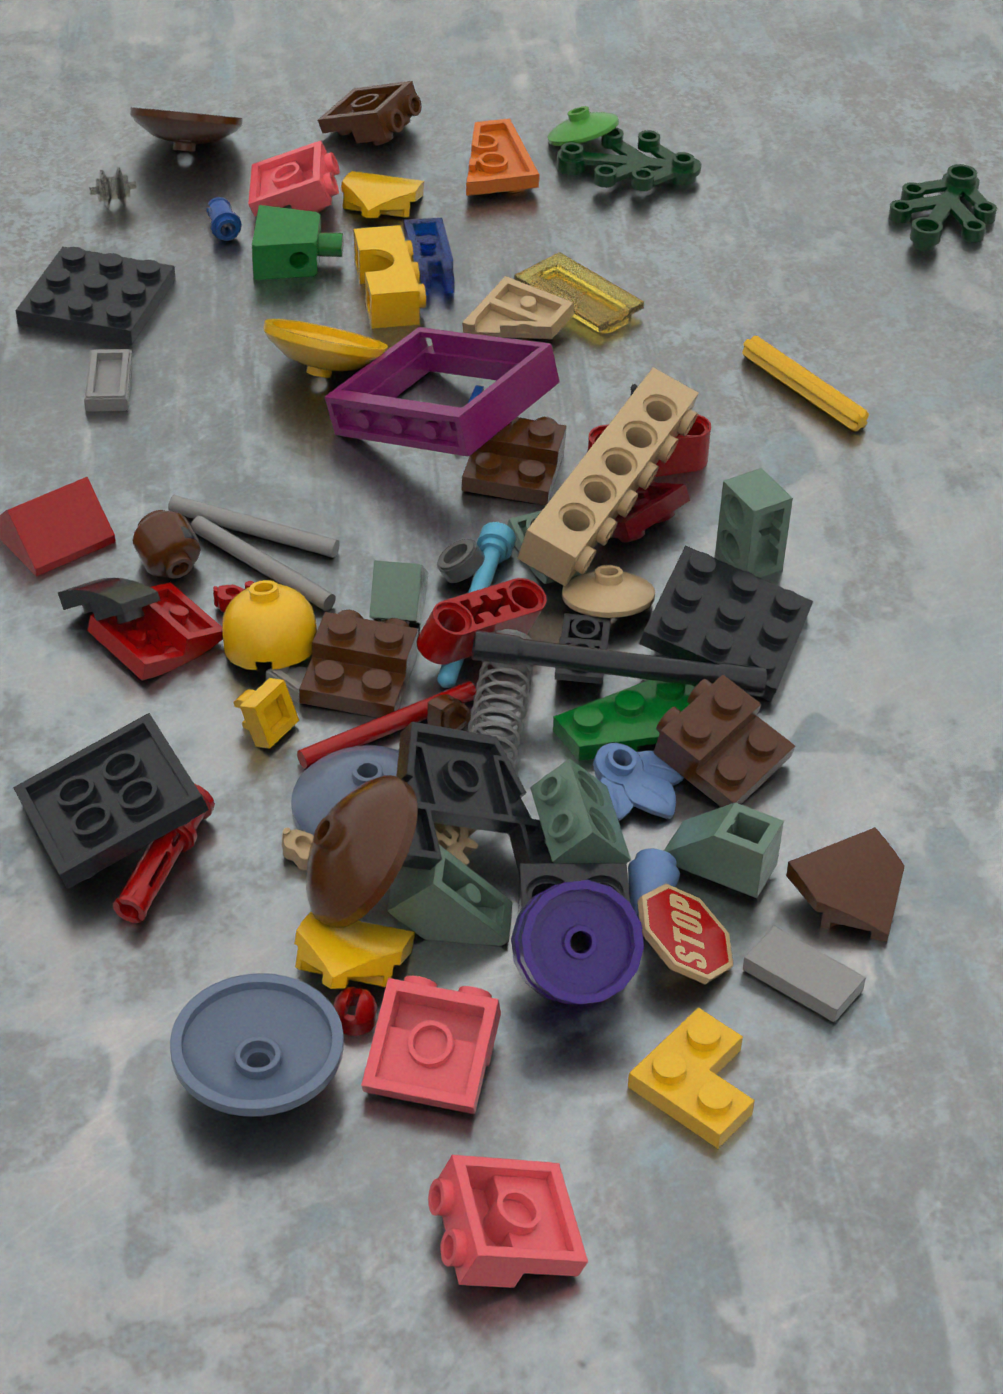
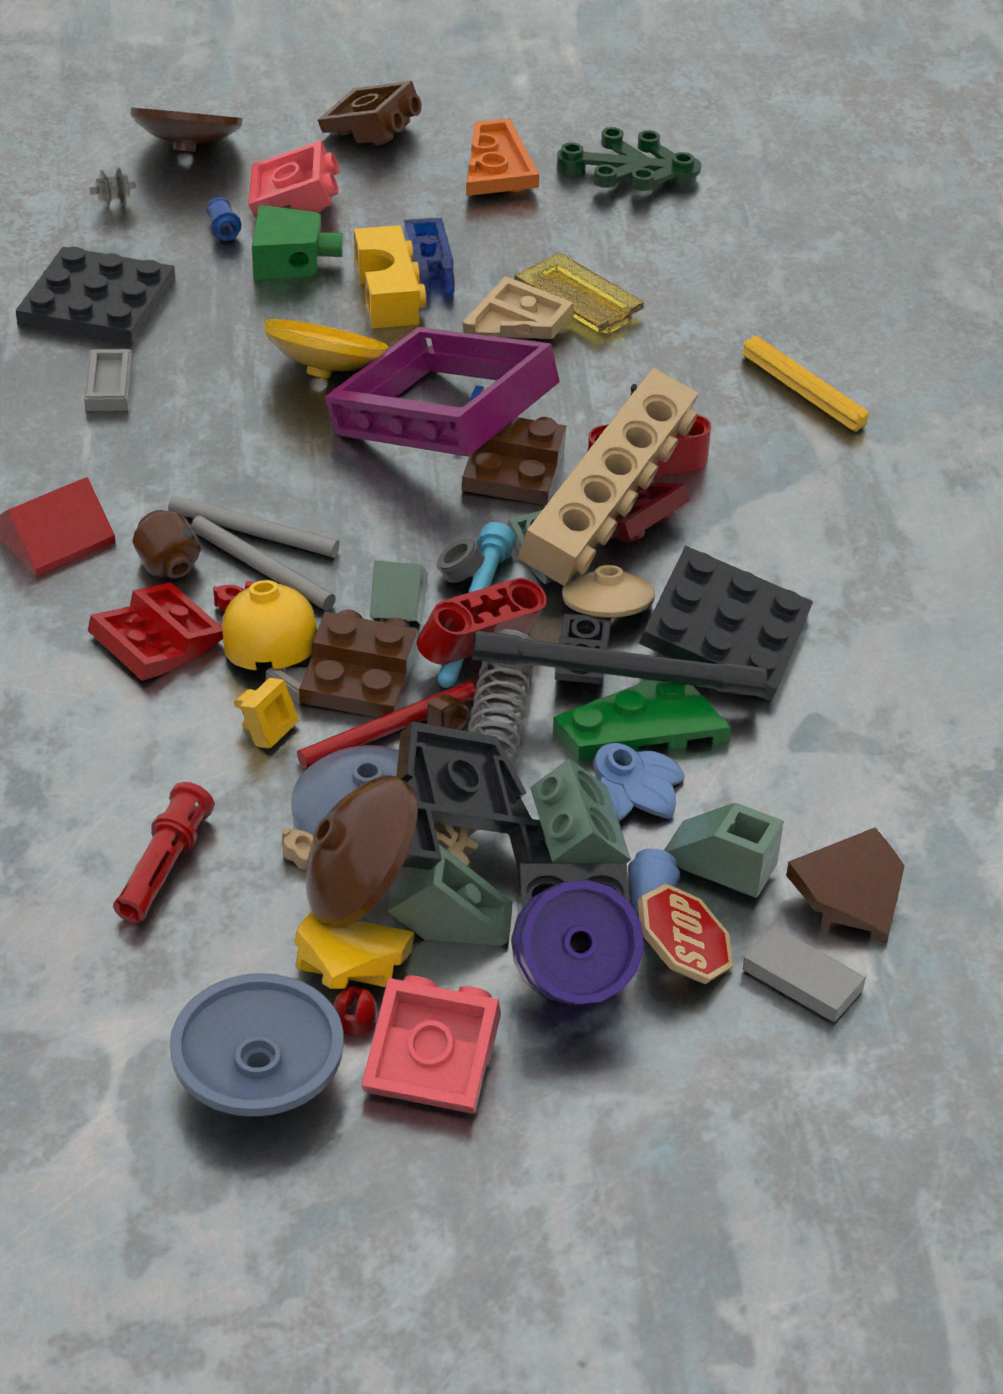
(110, 598): black slope -> none
(110, 800): black plate -> none
(380, 194): yellow slope -> none
(505, 1220): coral plate -> none
(582, 126): bright green dish -> none
(684, 1082): yellow plate -> none
(721, 742): reddish brown plate -> none
(753, 523): sand green brick -> none
(956, 183): dark green plant -> none

